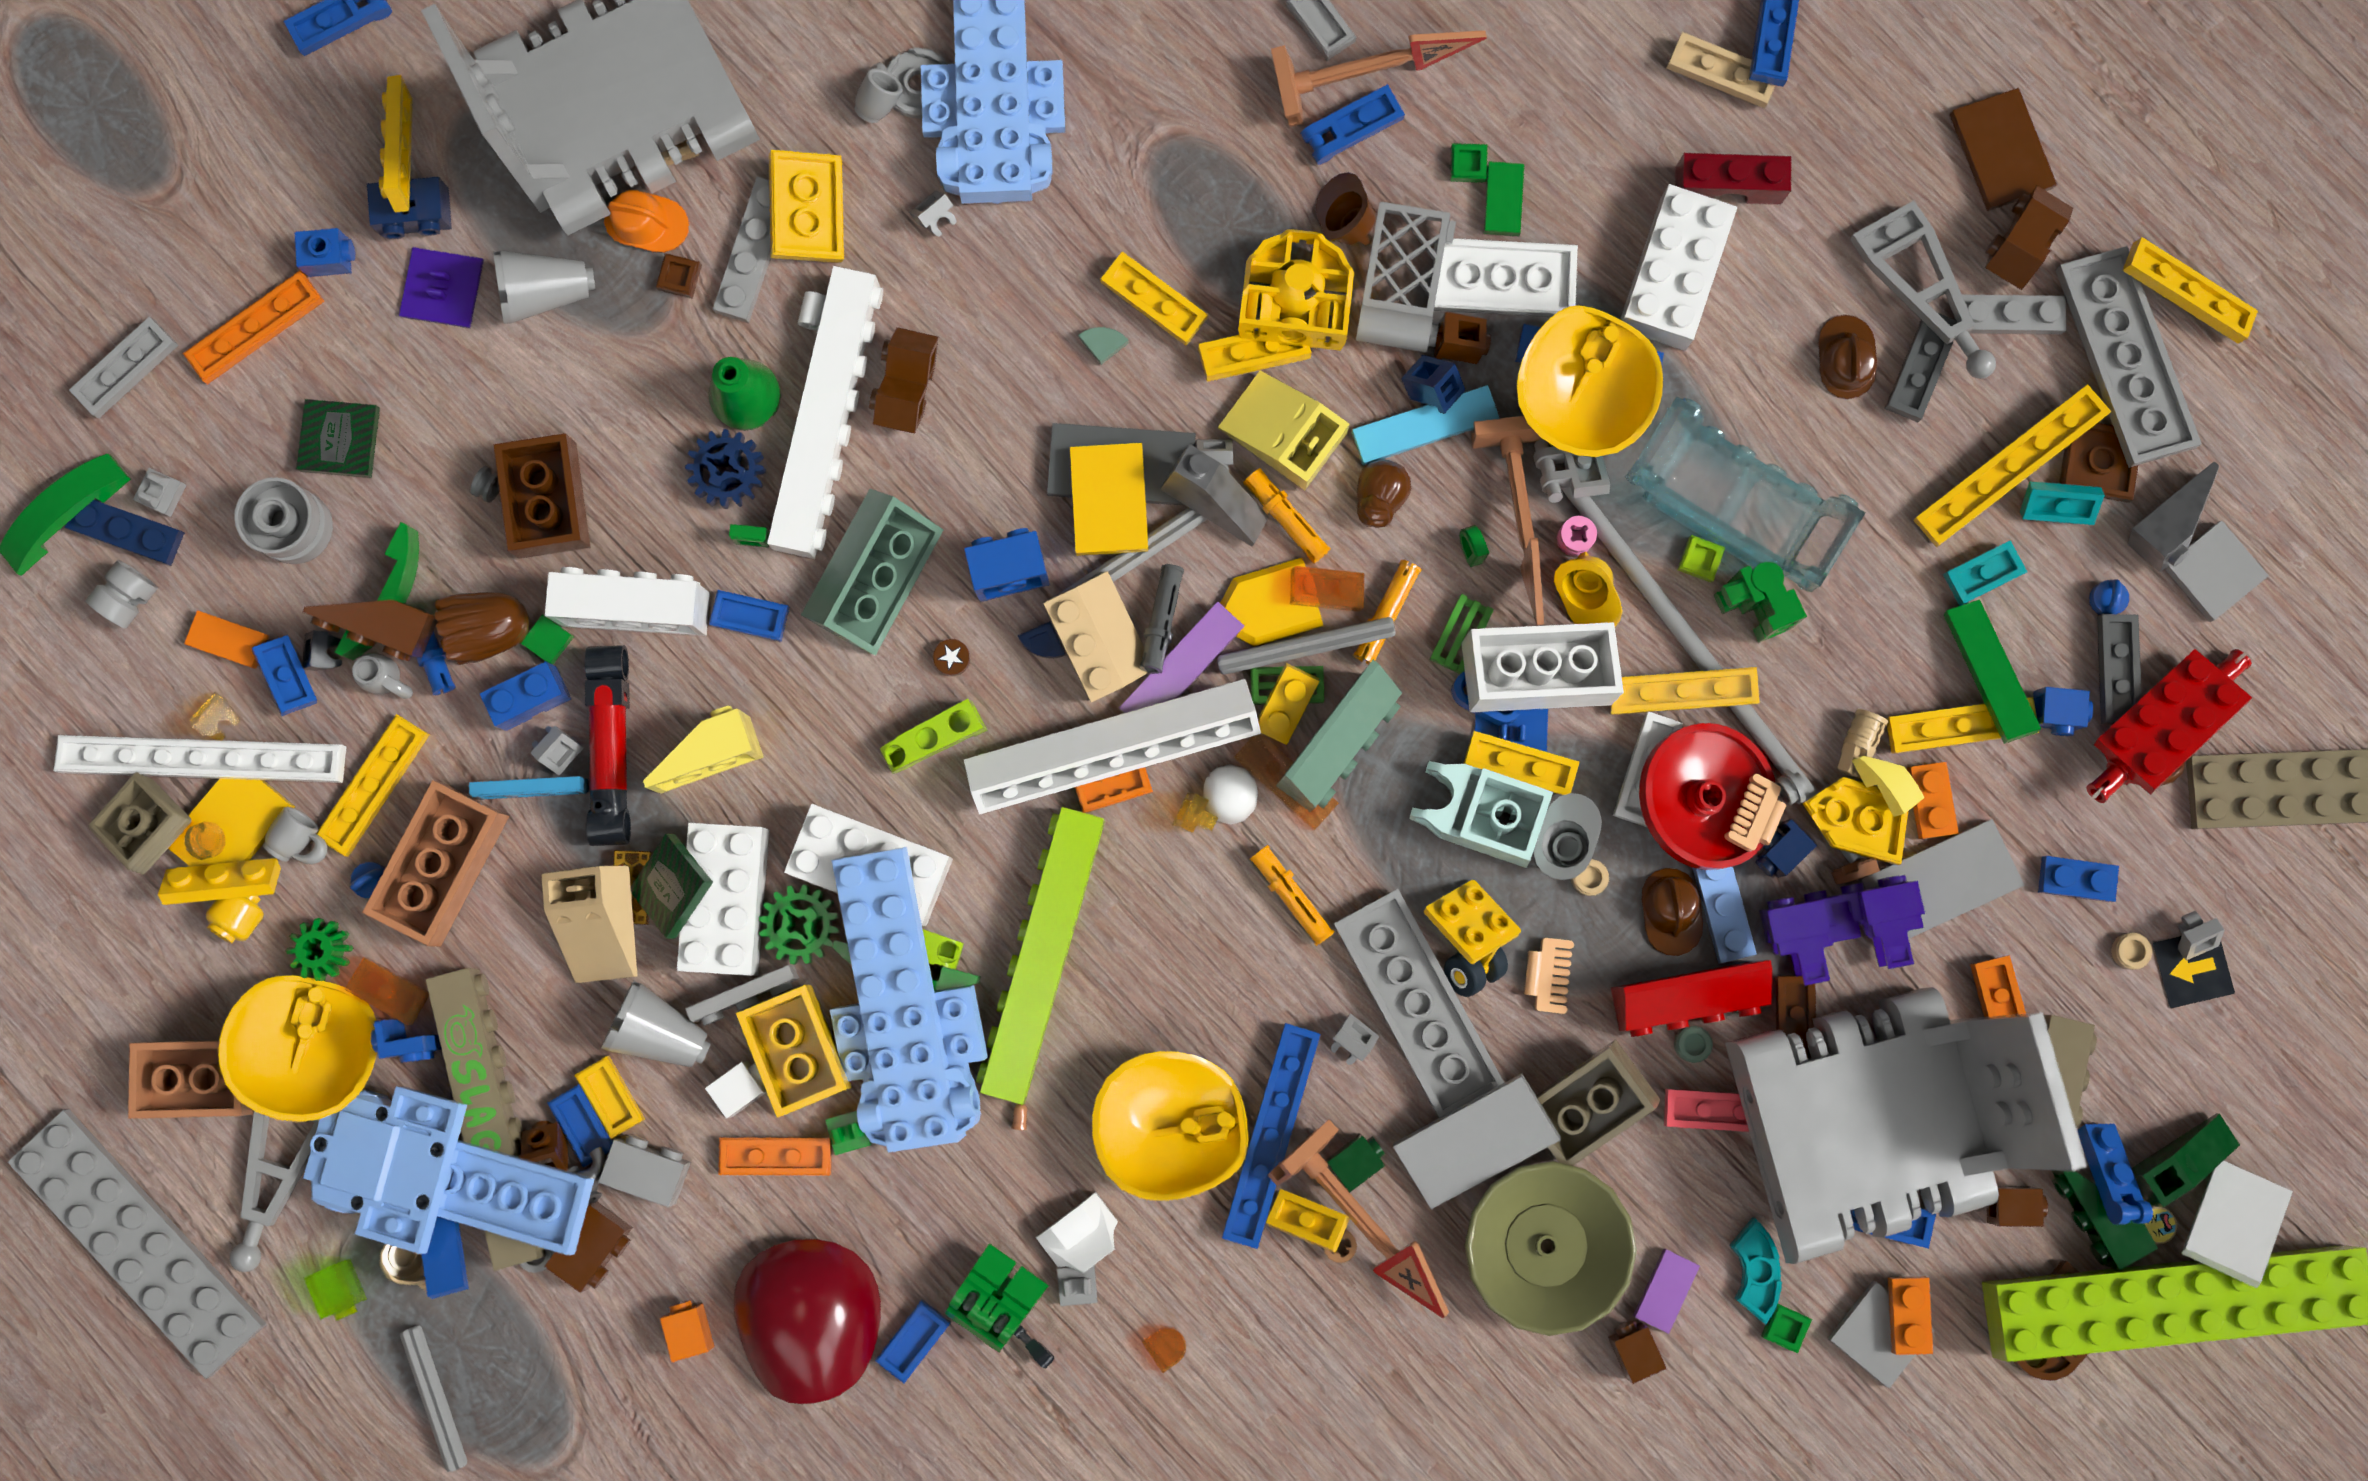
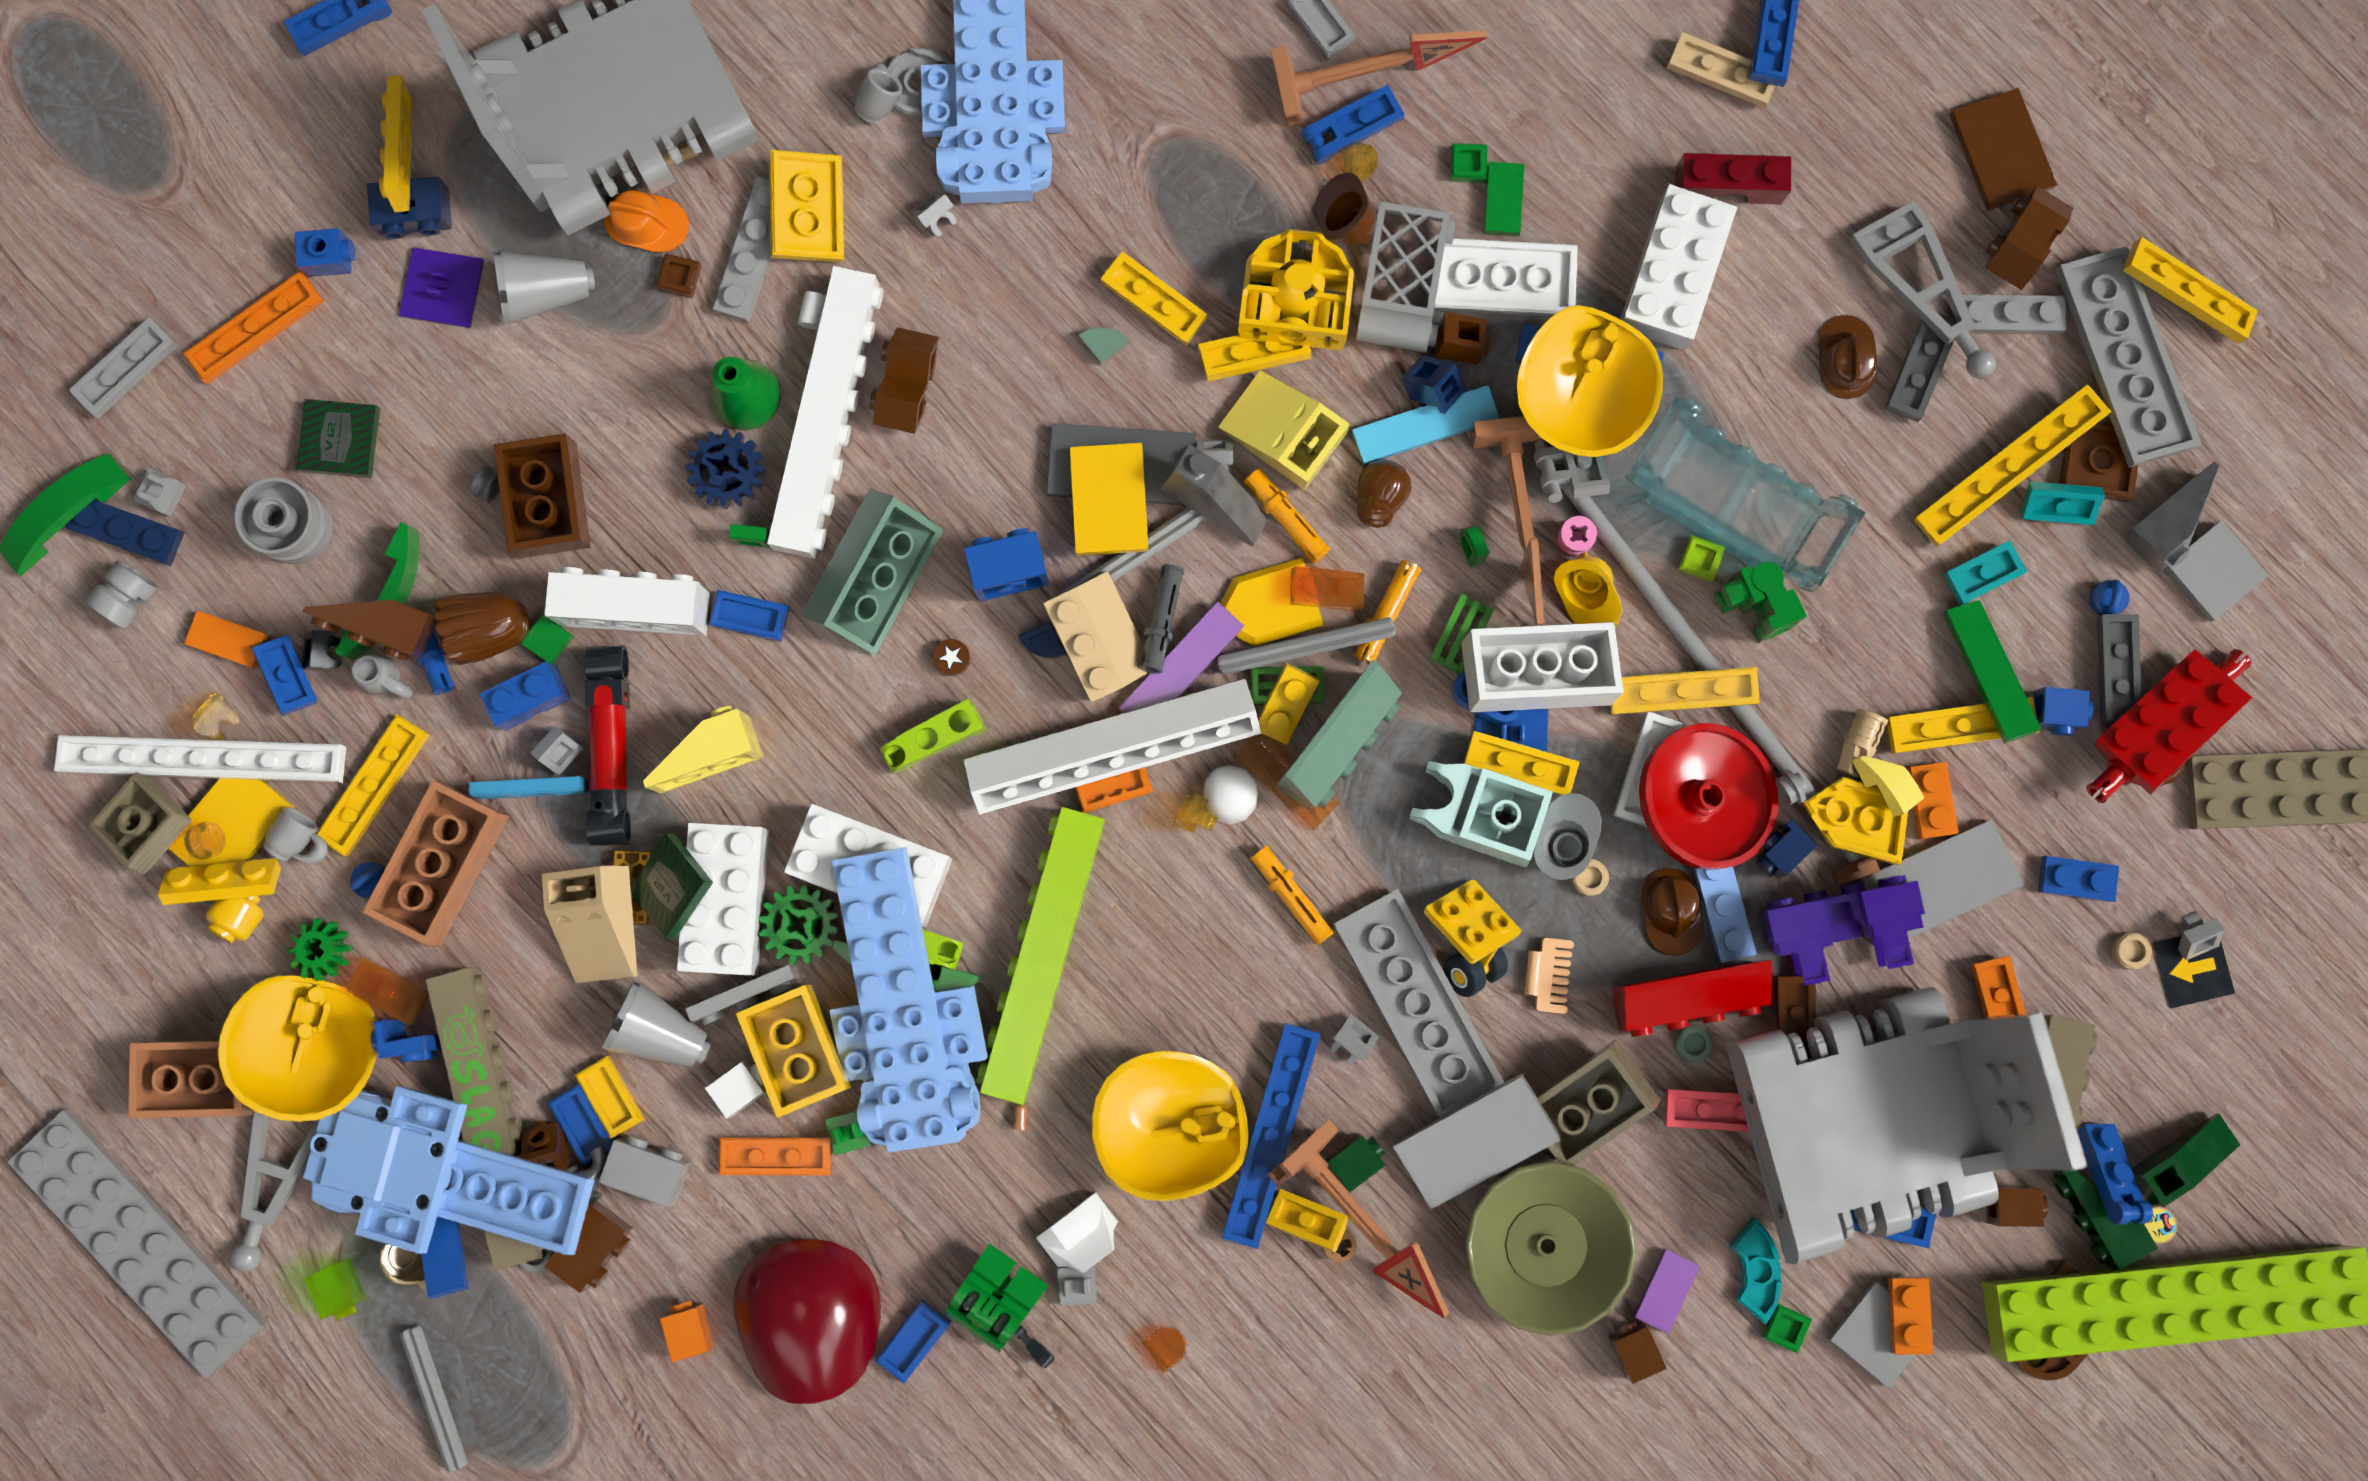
(1360, 160): none -> clear yellow tile
(1765, 817): light nougat piece -> none
(2237, 1223): white tile -> none

